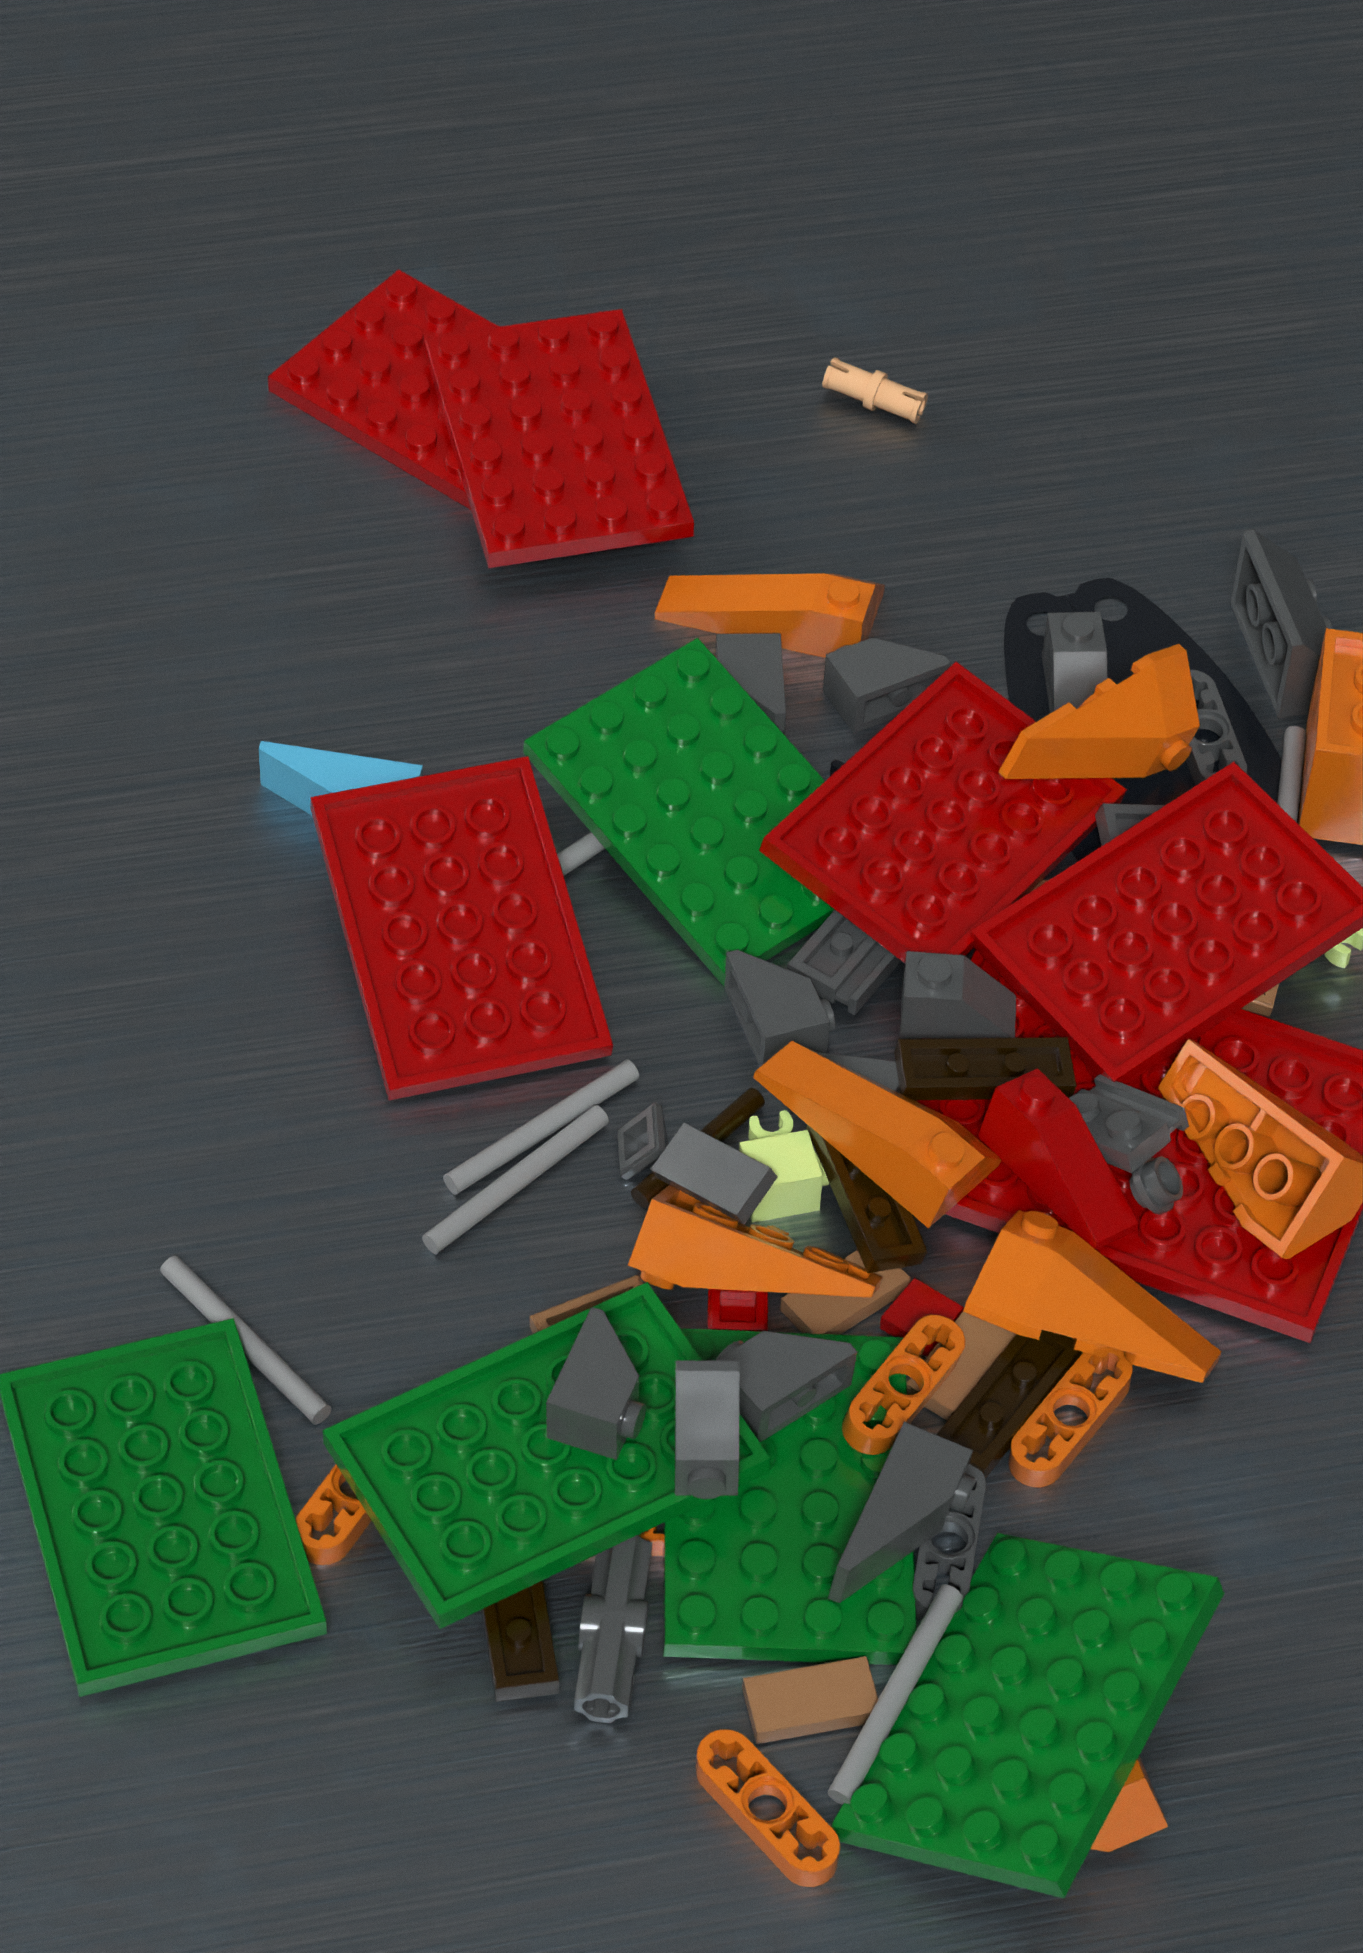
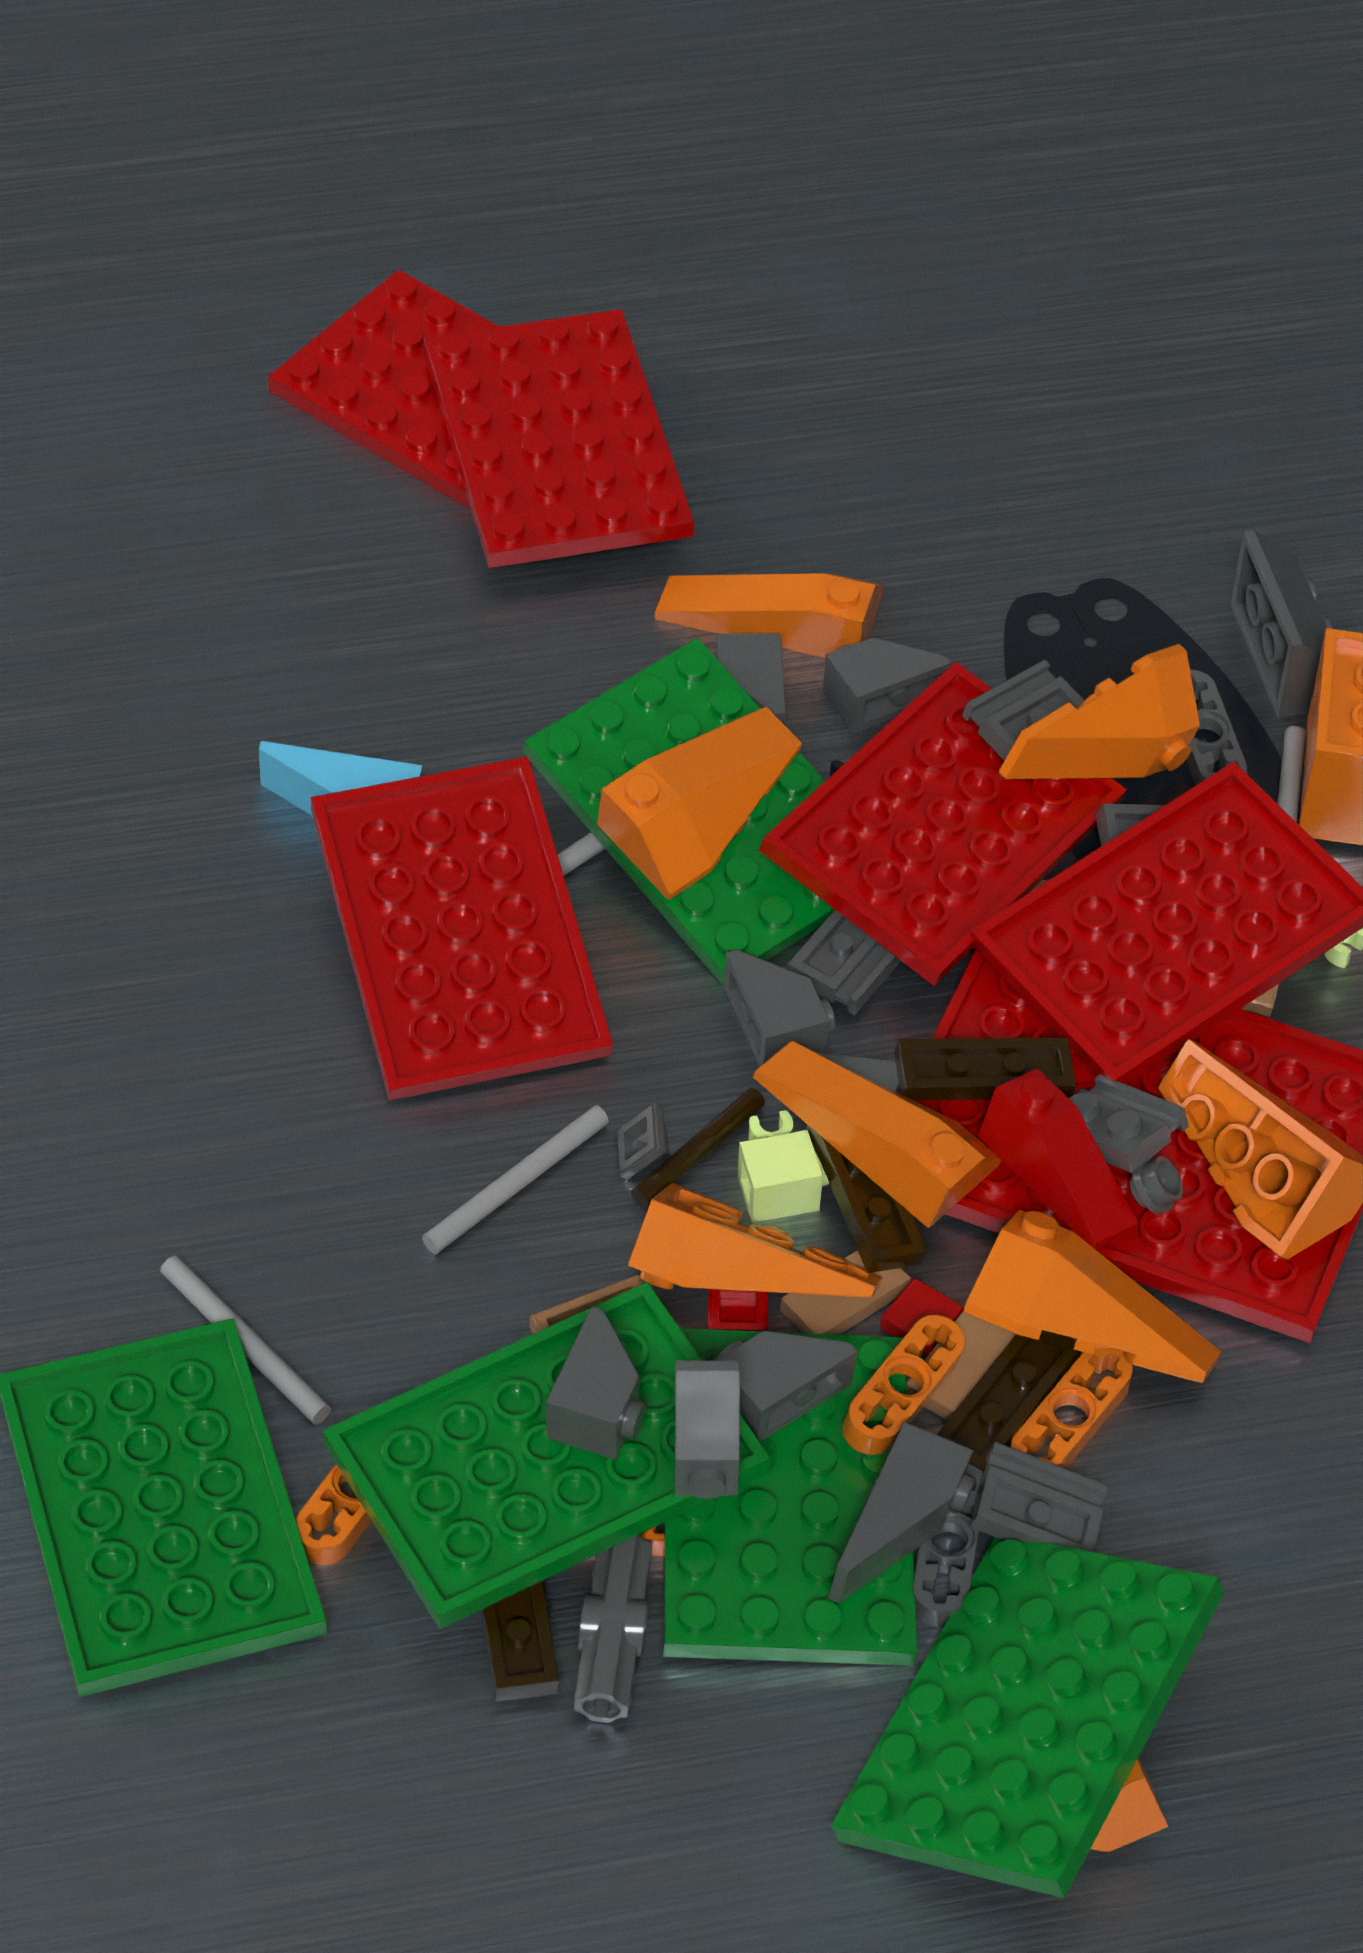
(540, 1127): light grey bar -> none
(690, 801): none -> orange wedge
(714, 1173): dark grey tile -> none
(769, 1835): orange beam -> none
(809, 1699): medium nougat tile -> none
(875, 390): light nougat pin -> none
(895, 1694): light grey bar -> none
(953, 1000): dark grey slope -> none
(1018, 704): none -> dark grey plate
(1037, 1501): none -> dark grey plate
(1073, 657): dark grey slope -> none

